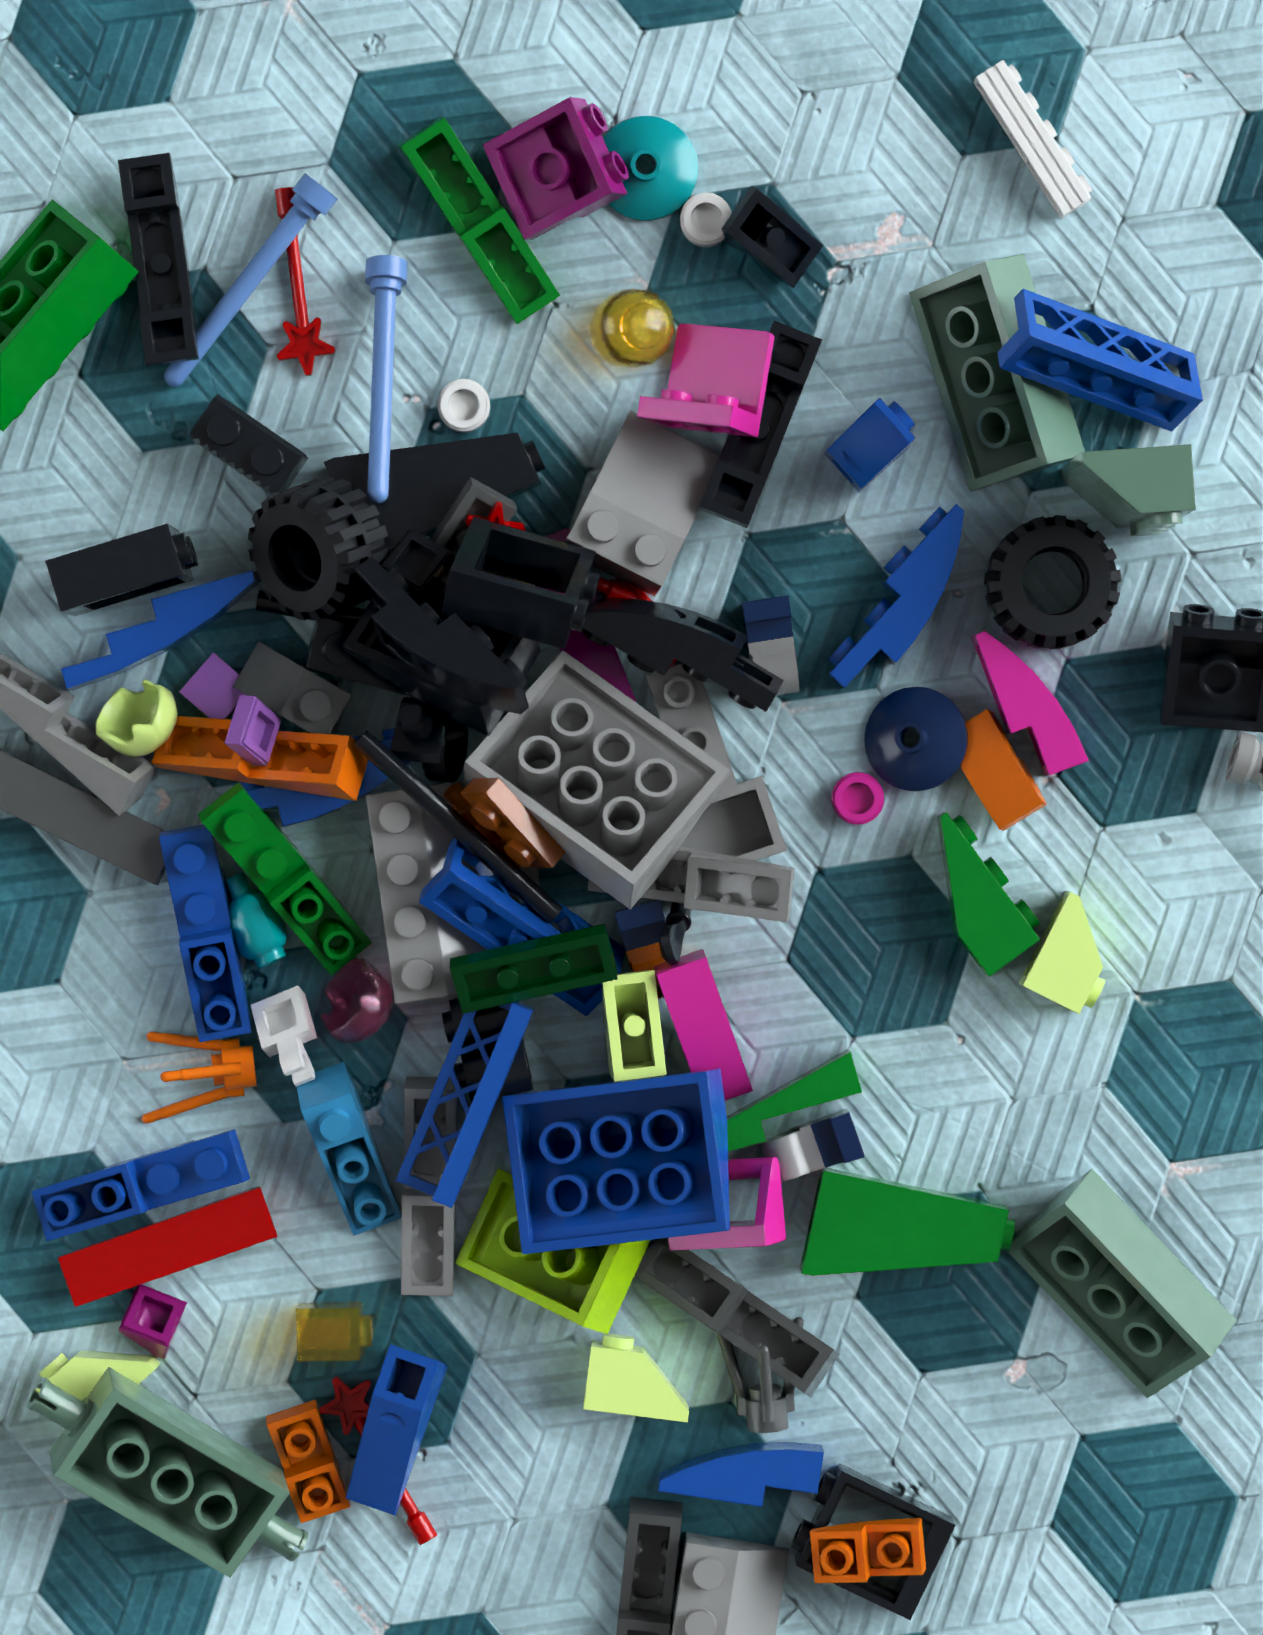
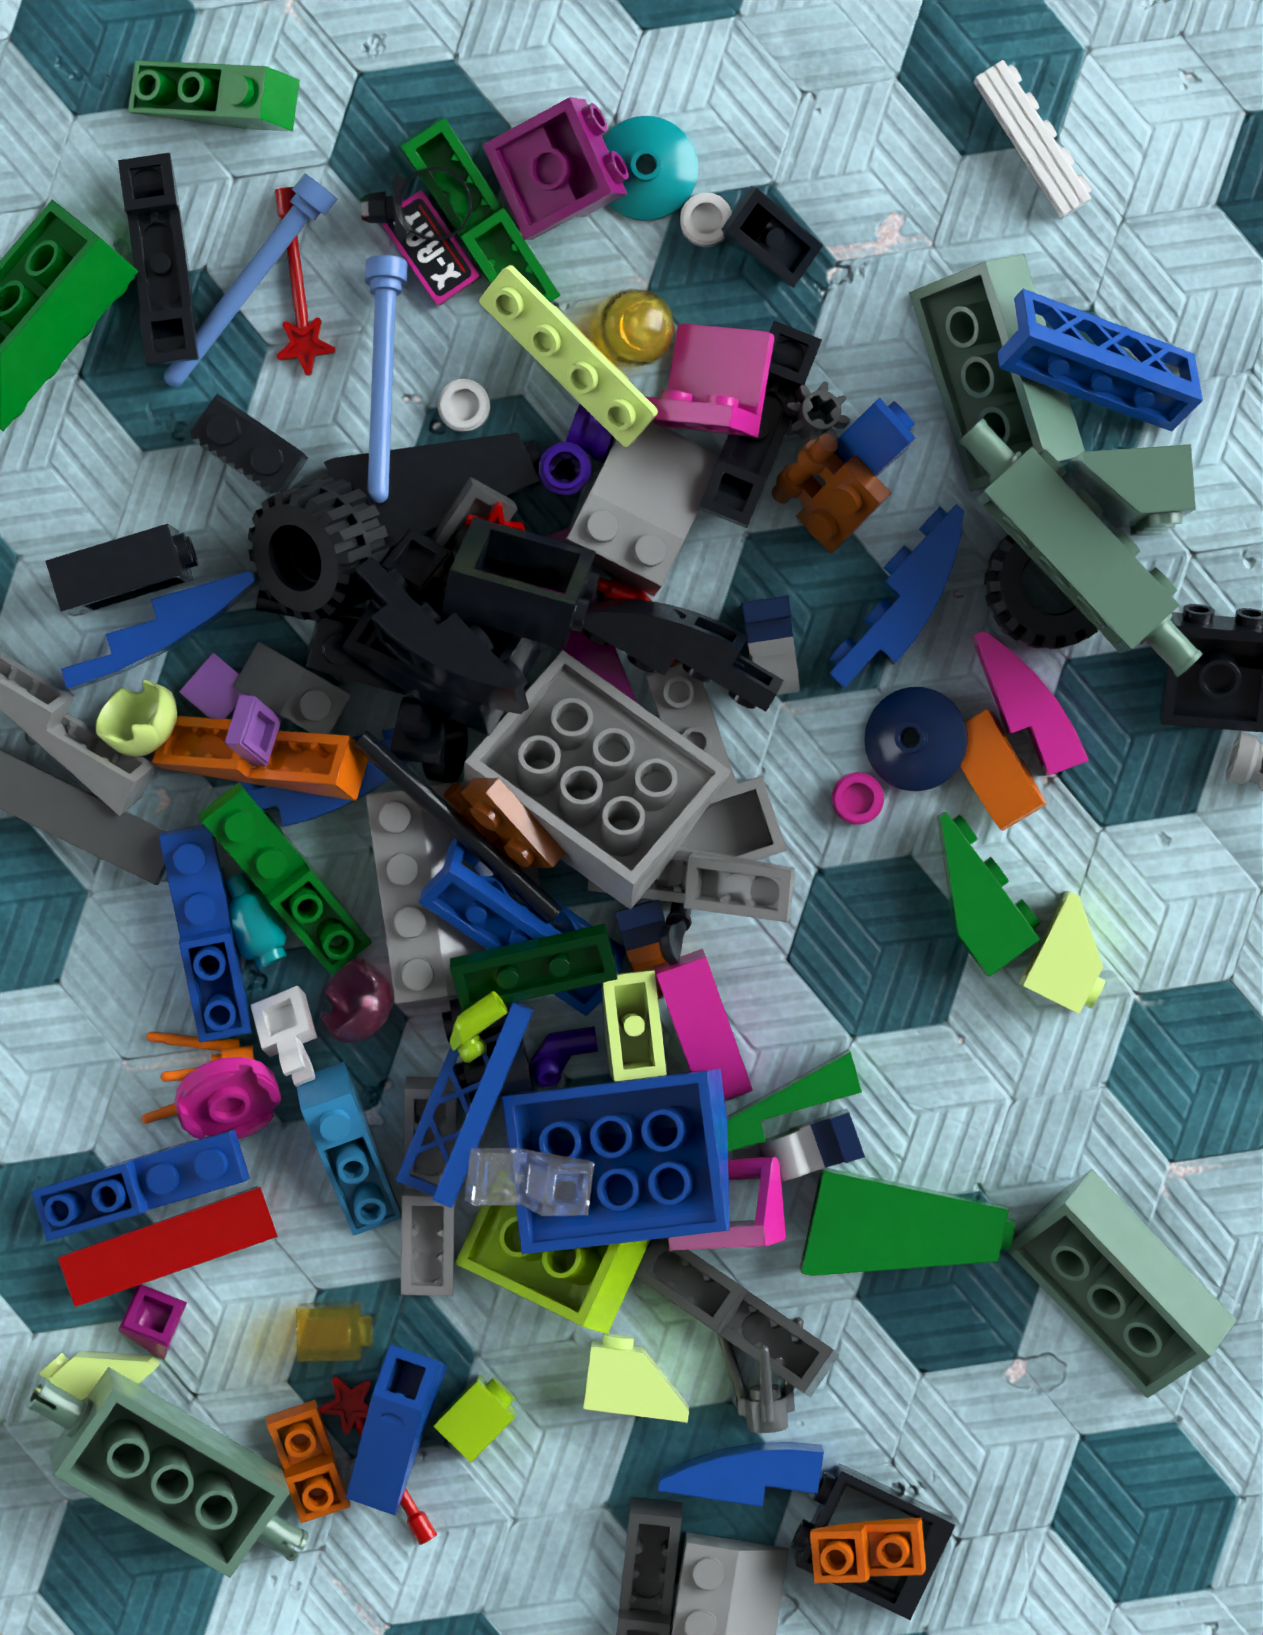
(215, 94): none -> green slope
(226, 1097): none -> dark pink tile
(378, 207): none -> black piece
(437, 264): none -> tile
(472, 1022): none -> lime arm
(476, 1416): none -> lime brick
(531, 1179): none -> clear slope
(556, 1052): none -> dark purple arm
(564, 453): none -> dark purple cone
(568, 355): none -> yellowish green bracket
(590, 435): none -> dark purple wheel
(813, 402): none -> dark grey gear
(842, 503): none -> dark orange plate
(1078, 550): none -> sand green brick

